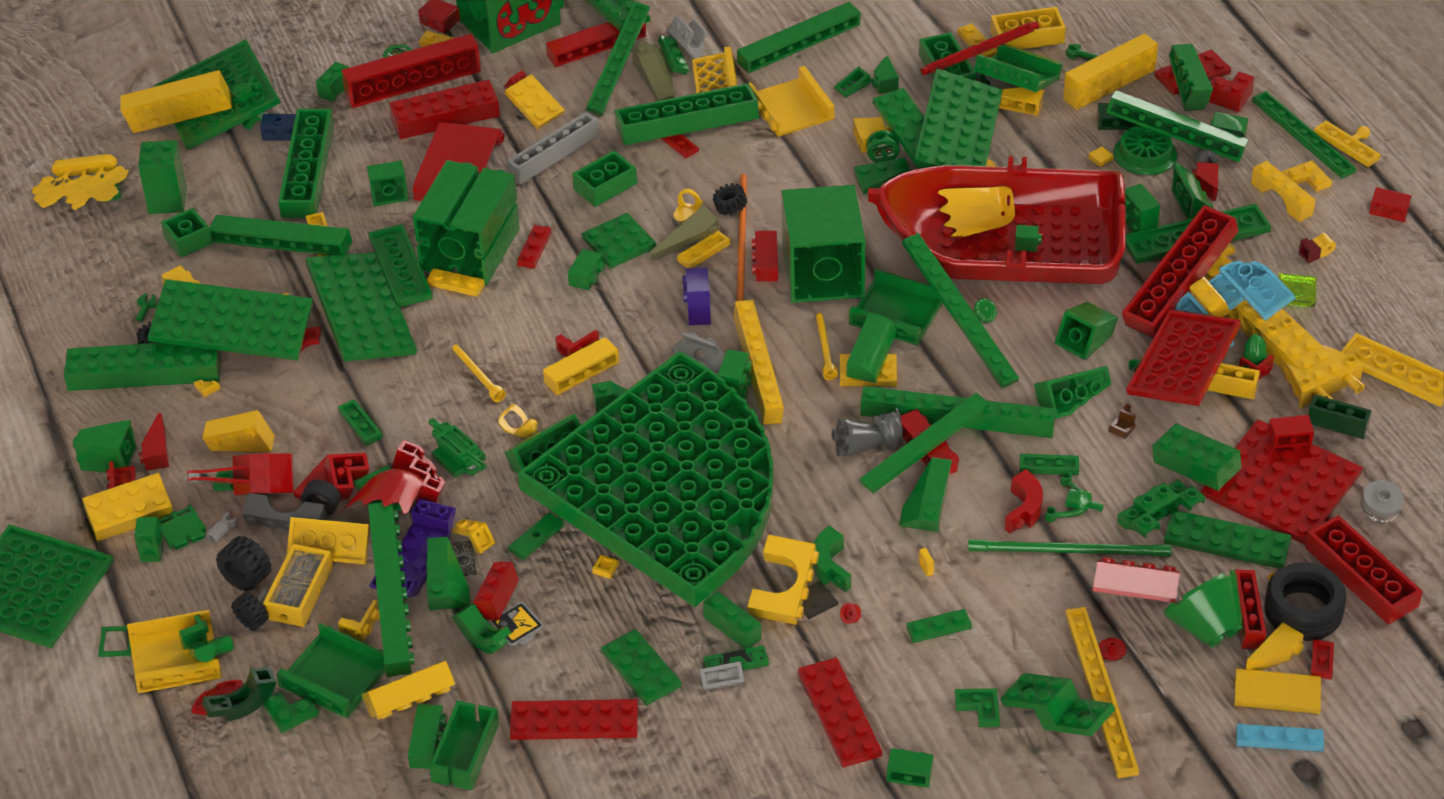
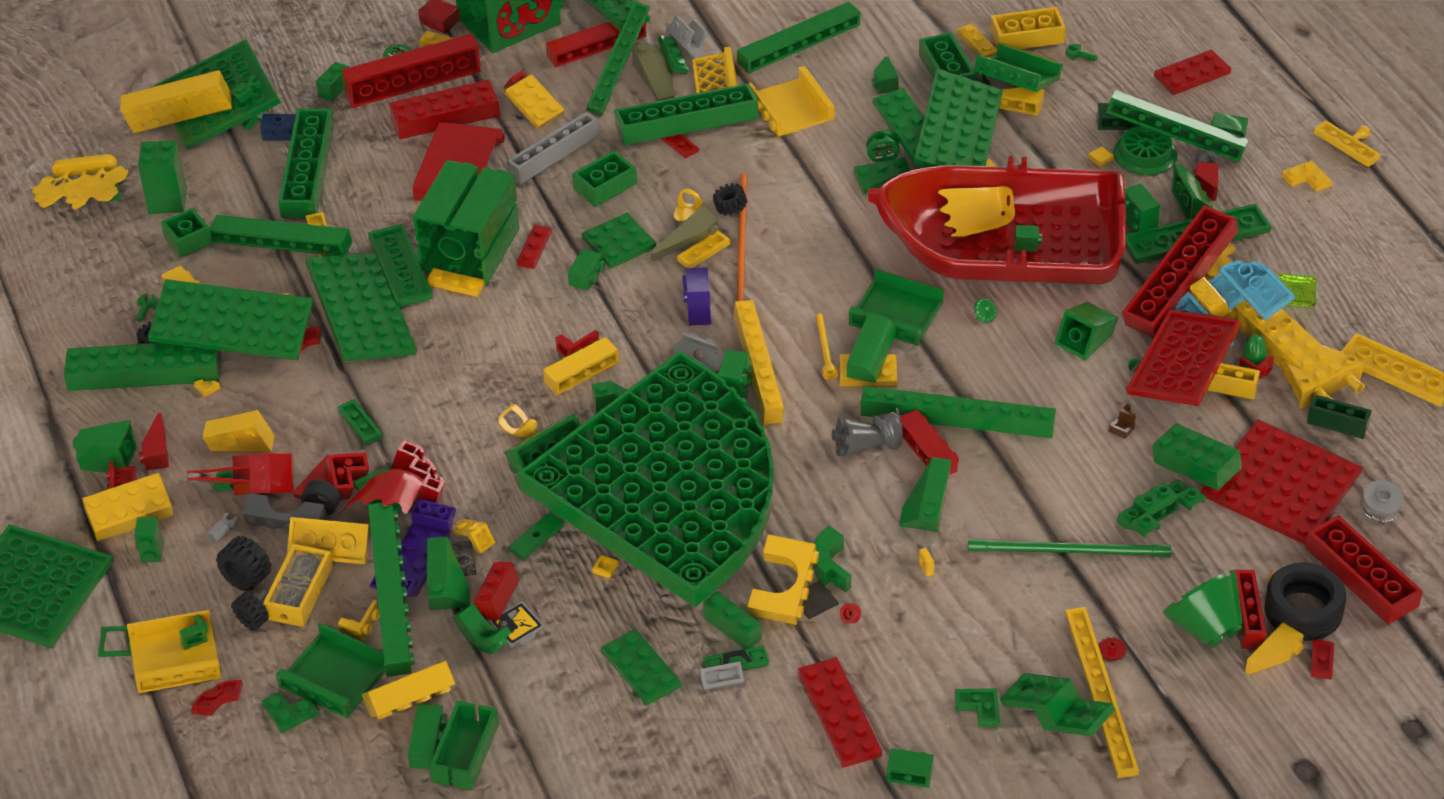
(182, 528): green plate -> none
(208, 650): green brick -> none
(246, 699): dark green arch -> none
(387, 183): green brick -> none
(456, 450): green piece -> none
(496, 392): yellow piece -> none
(574, 719): red plate -> none
(765, 256): red brick -> none
(823, 243): green brick -> none
(864, 80): green slope -> none
(865, 127): yellow torso -> none
(924, 443): green tile -> none
(938, 625): green plate -> none
(960, 311): green plate -> none
(979, 48): red piece -> none
(1030, 492): red arch -> none
(1049, 464): green plate -> none
(1072, 390): green wedge -> none
(1077, 499): green piece -> none
(1110, 71): yellow brick -> none
(1136, 580): slope -> none
(1190, 77): green wedge -> none
(1227, 539): green plate -> none
(1232, 93): red brick -> none
(1277, 691): yellow tile -> none
(1279, 737): medium azure plate -> none
(1290, 431): red brick -> none
(1297, 201): yellow arch -> none
(1304, 135): green tile -> none
(1316, 247): leg -> none
(1390, 204): red brick -> none

